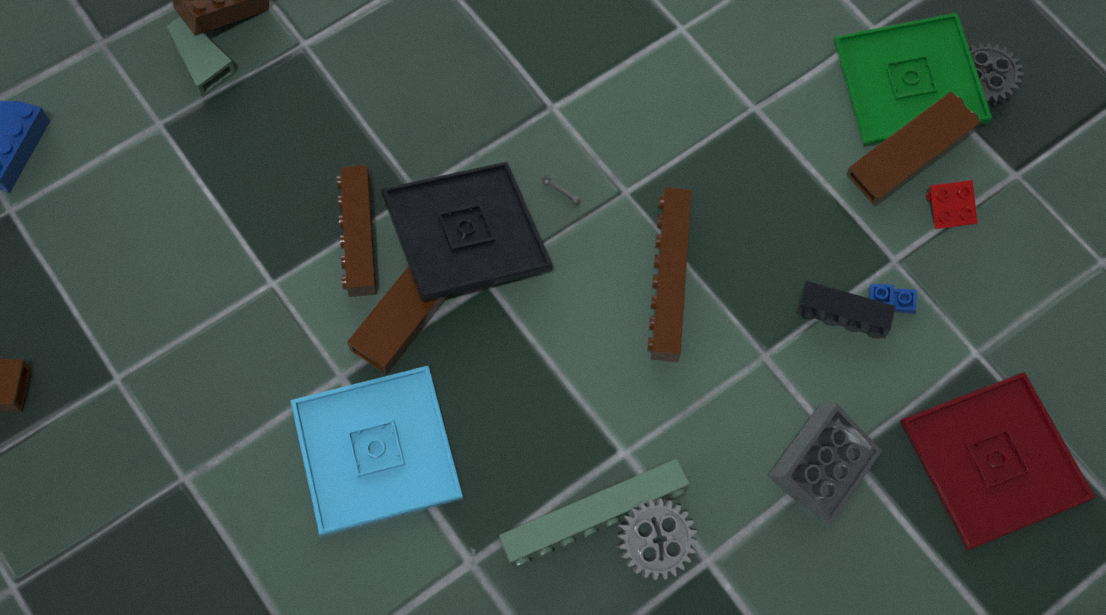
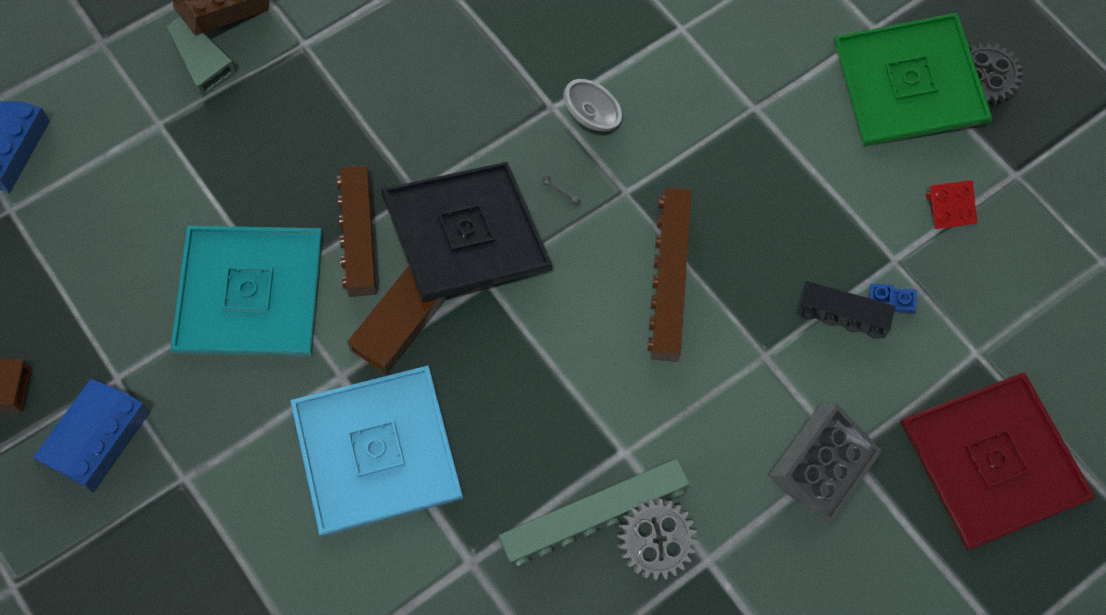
(92, 434): none -> blue slope
(247, 291): none -> teal tile
(592, 105): none -> light grey dish
(913, 148): reddish brown brick -> none

